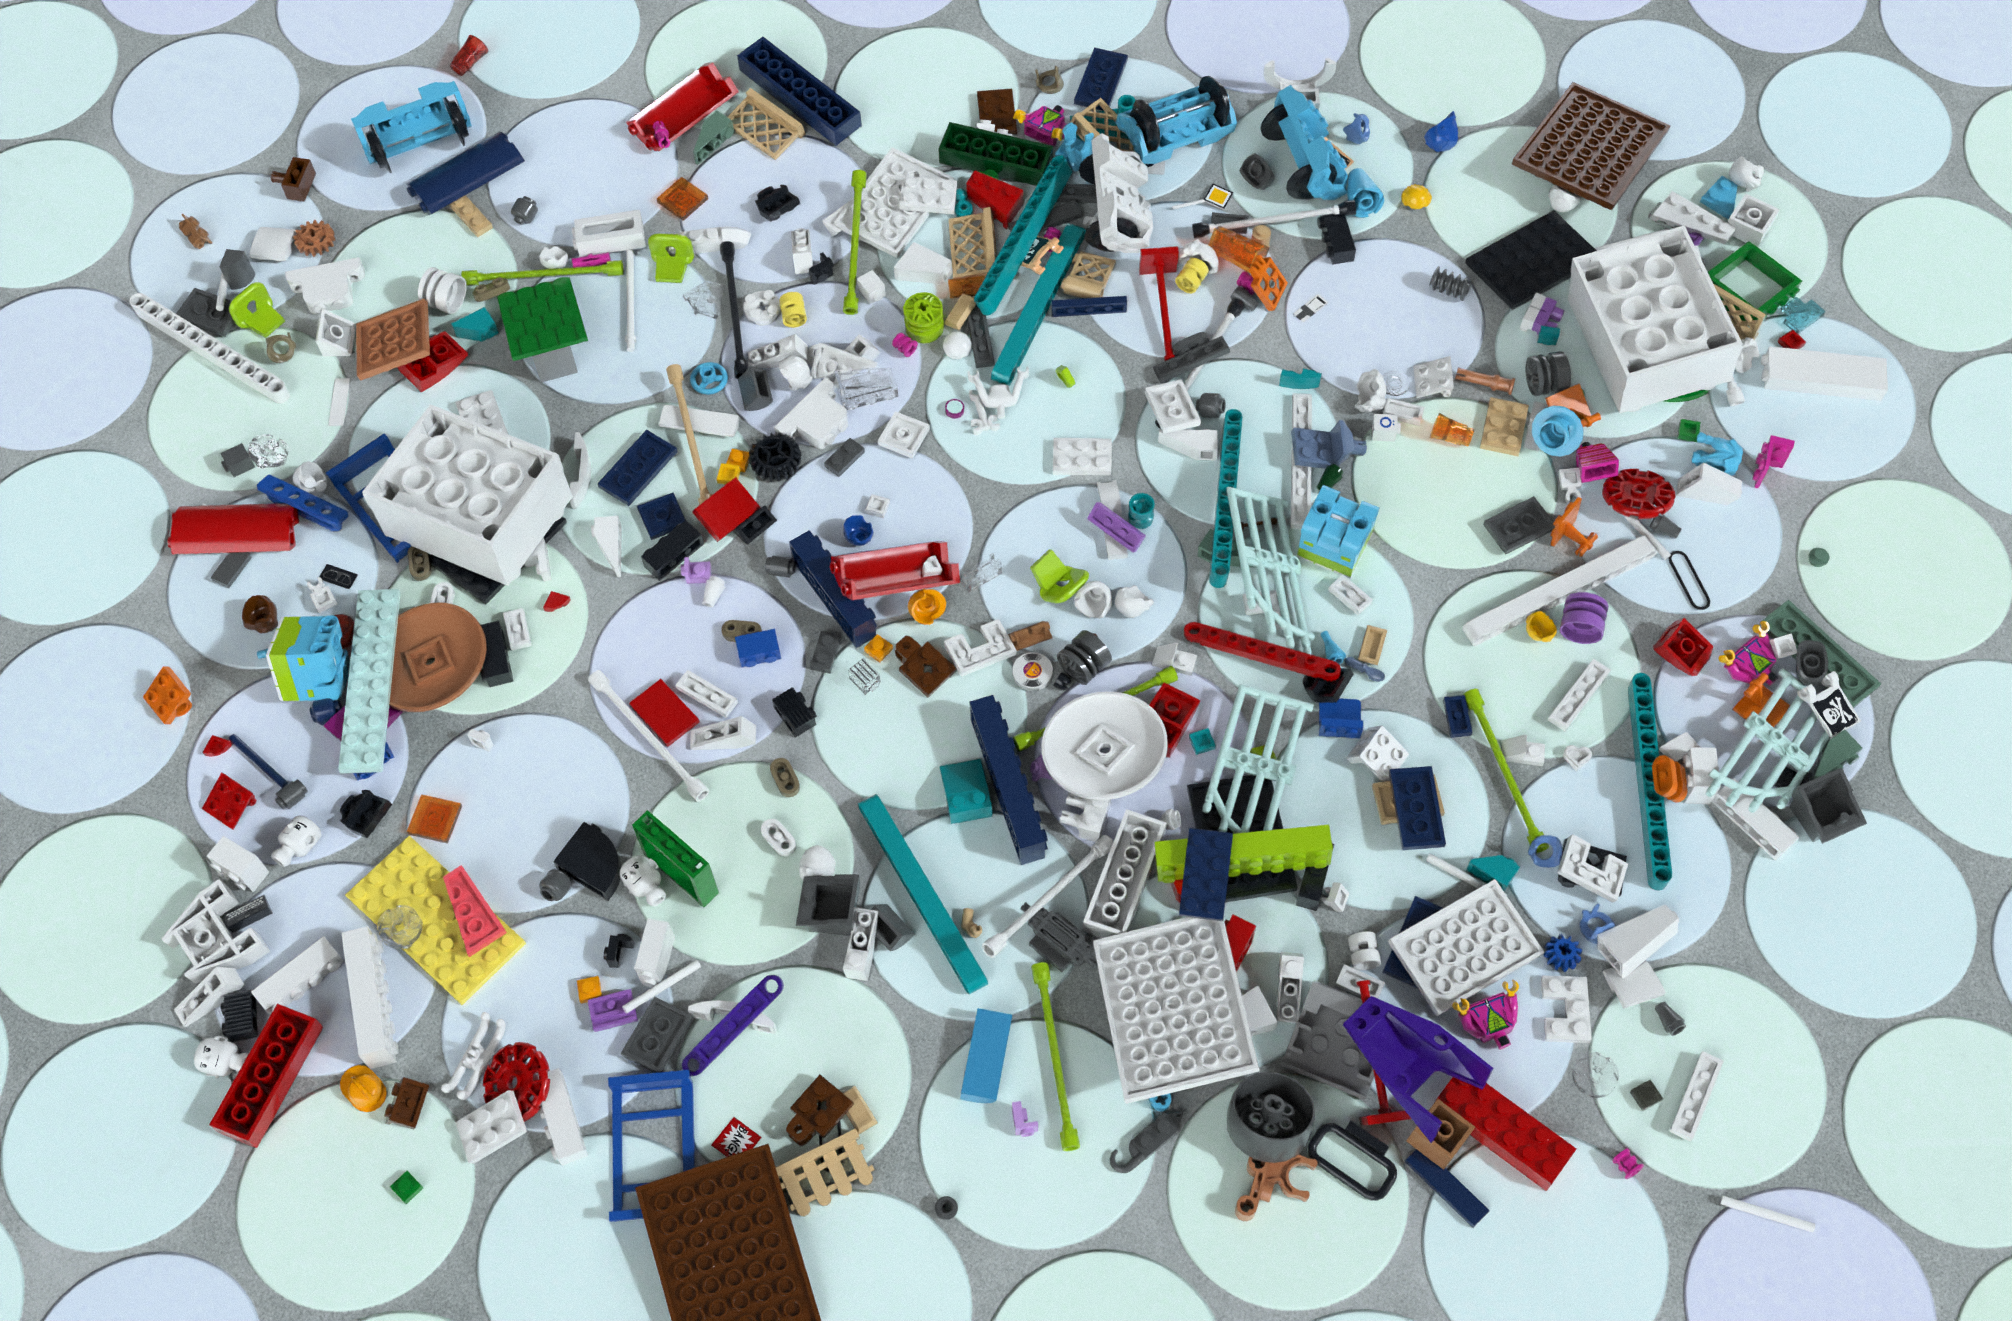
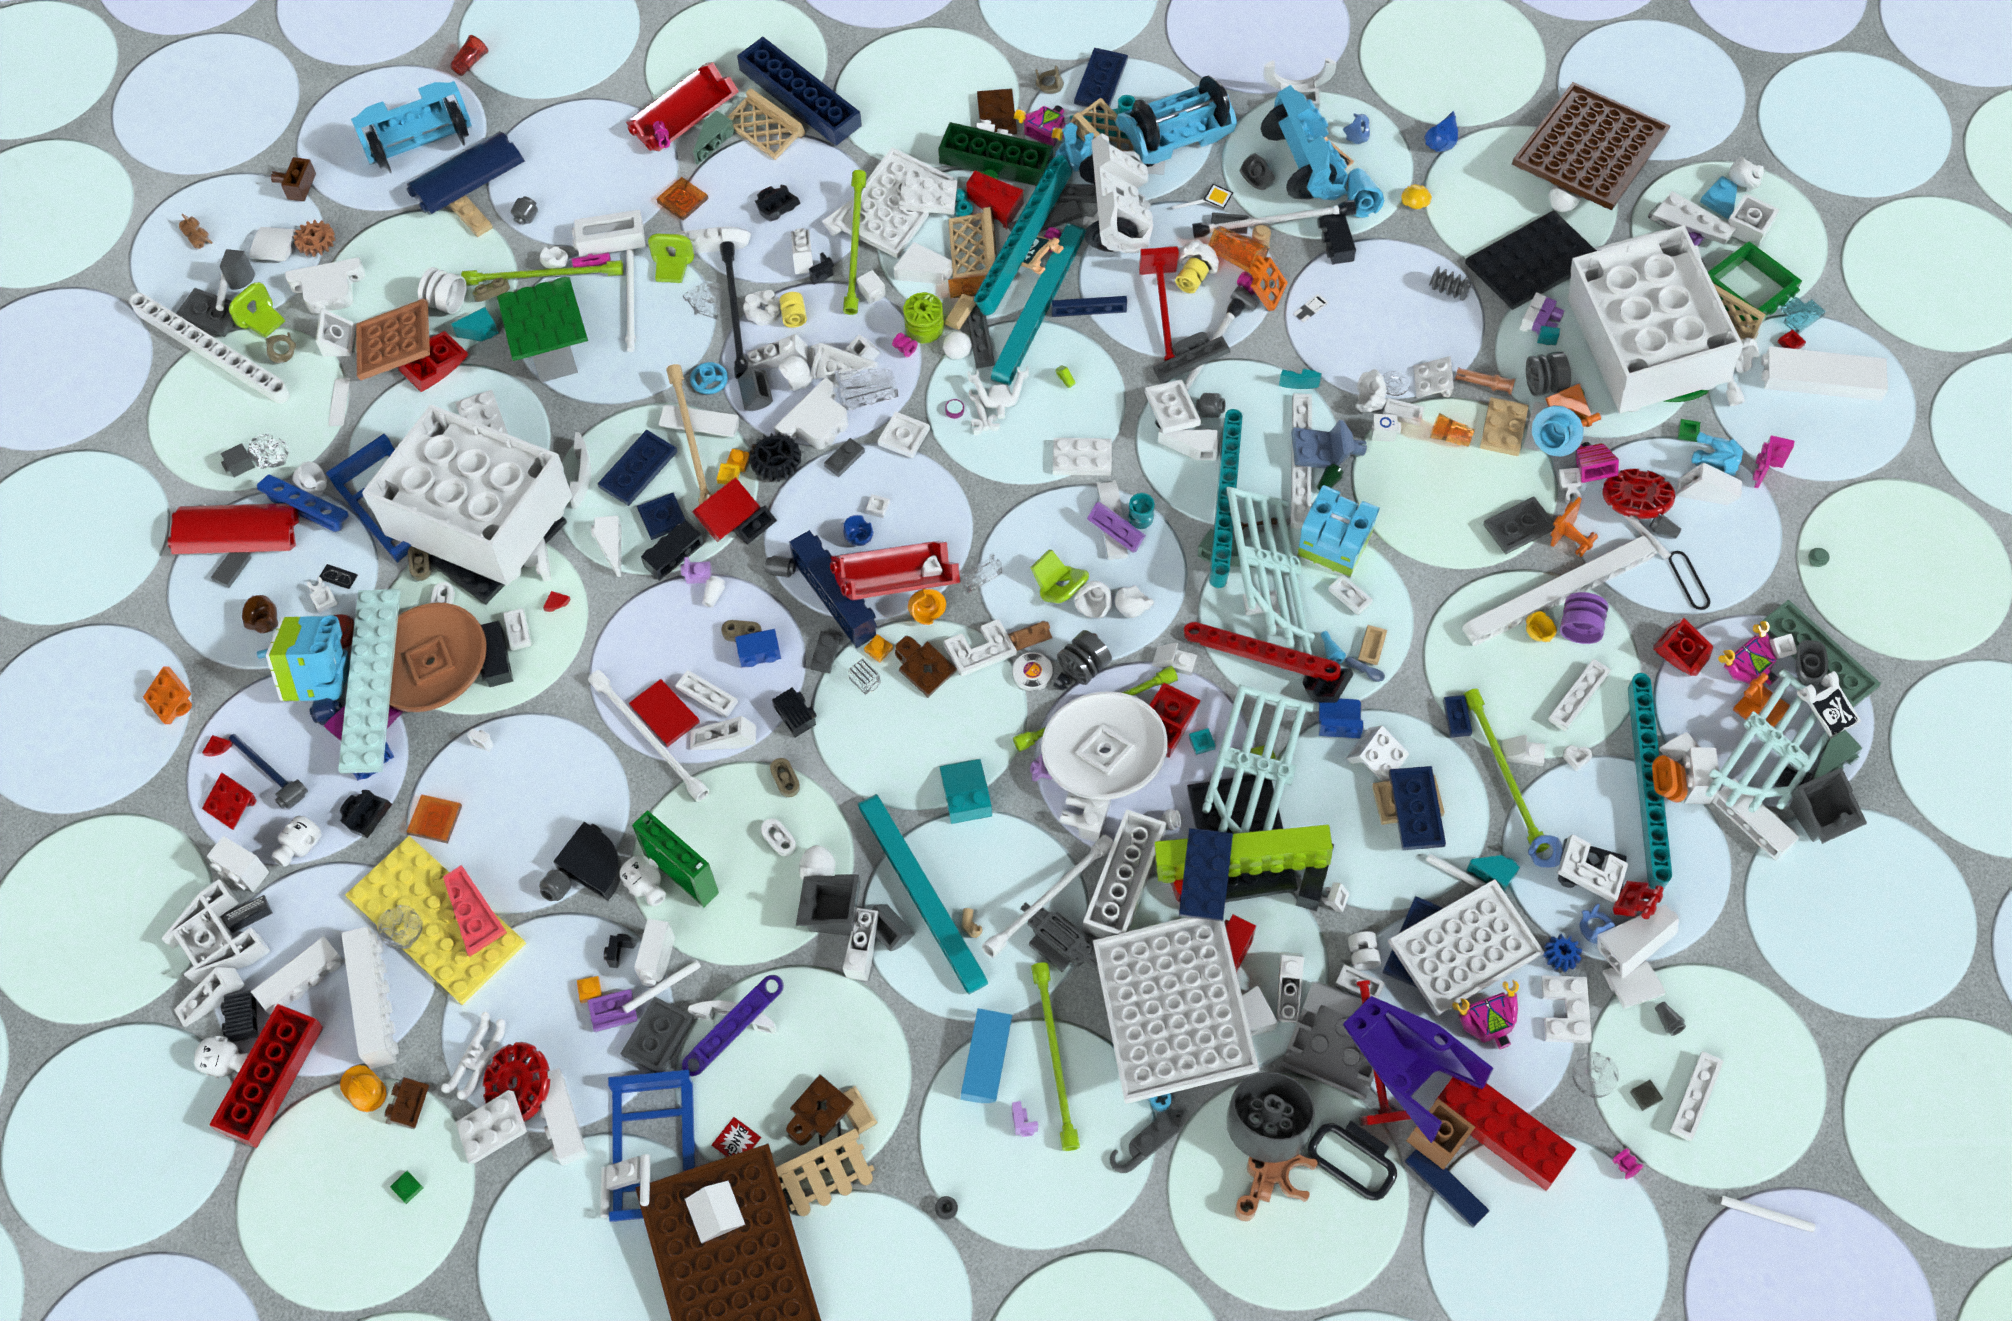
(622, 1175): none -> white plate
(714, 1211): none -> white slope
(1008, 780): dark blue brick -> none
(1086, 285): tan piece -> none
(1632, 899): none -> red plate

